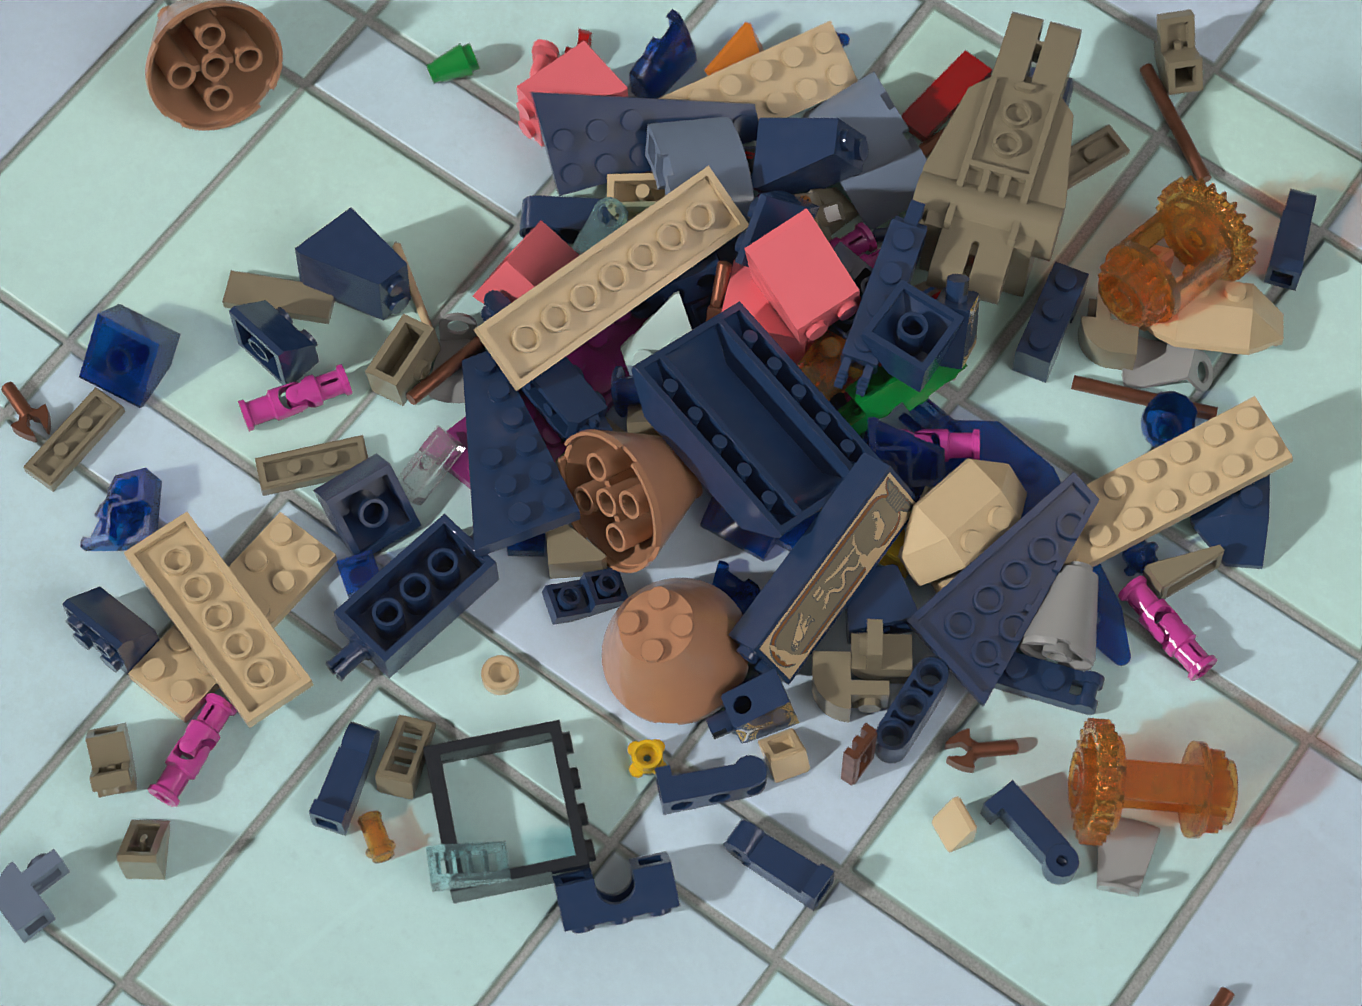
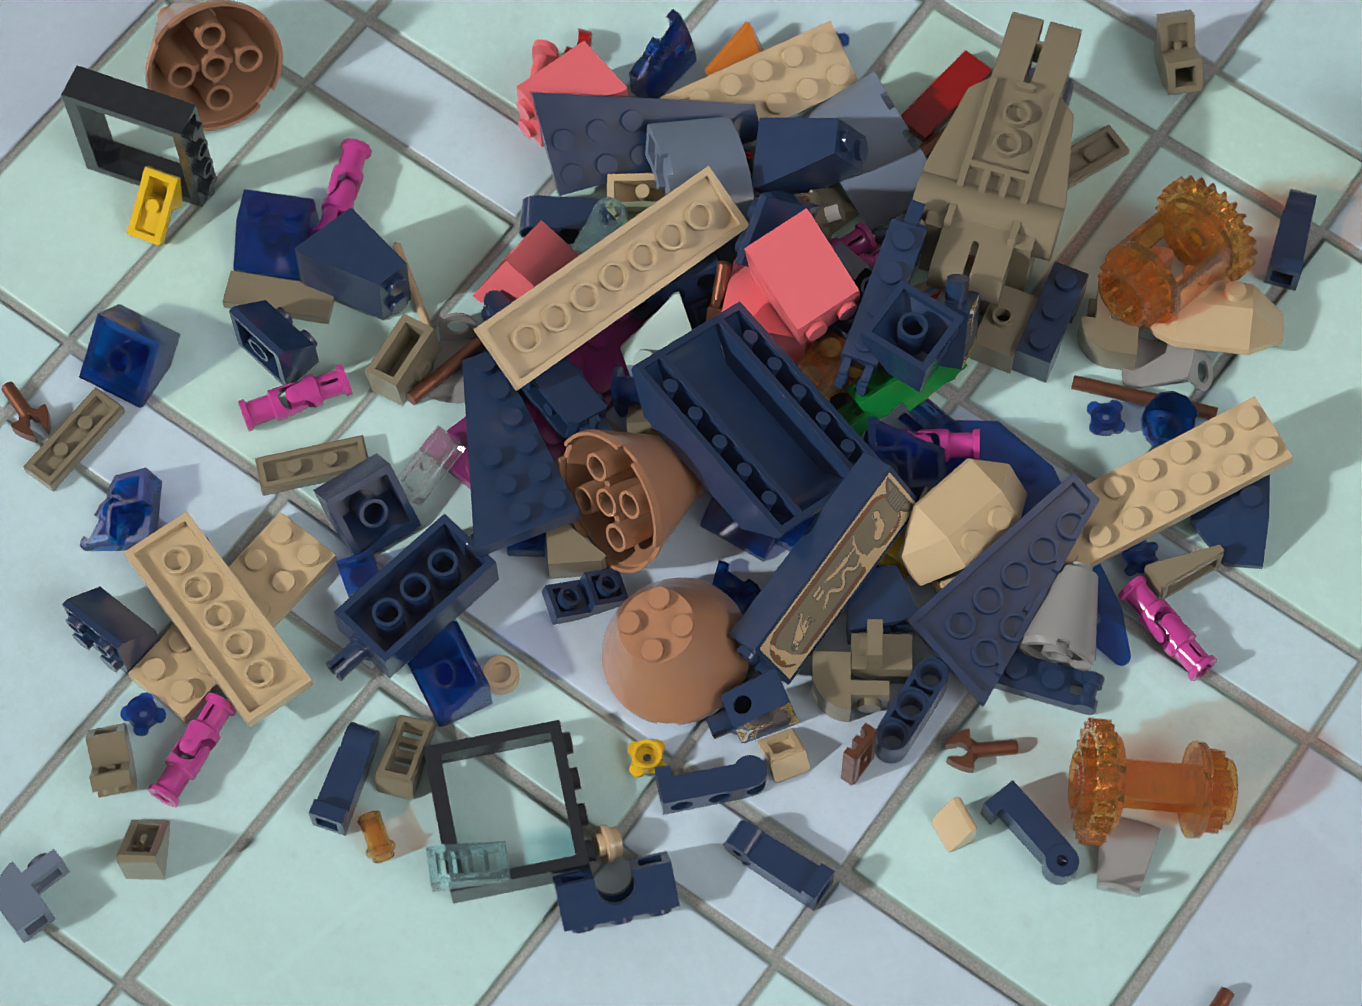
(94, 94): none -> black window
(139, 704): none -> clear blue plate
(154, 205): none -> yellow slope
(270, 230): none -> clear blue slope
(344, 181): none -> dark pink piece
(450, 676): none -> clear blue slope
(453, 64): green cone -> none
(607, 843): none -> tan plate
(1003, 328): none -> dark tan brick
(1103, 427): none -> clear blue plate
(1174, 122): copper bar -> none

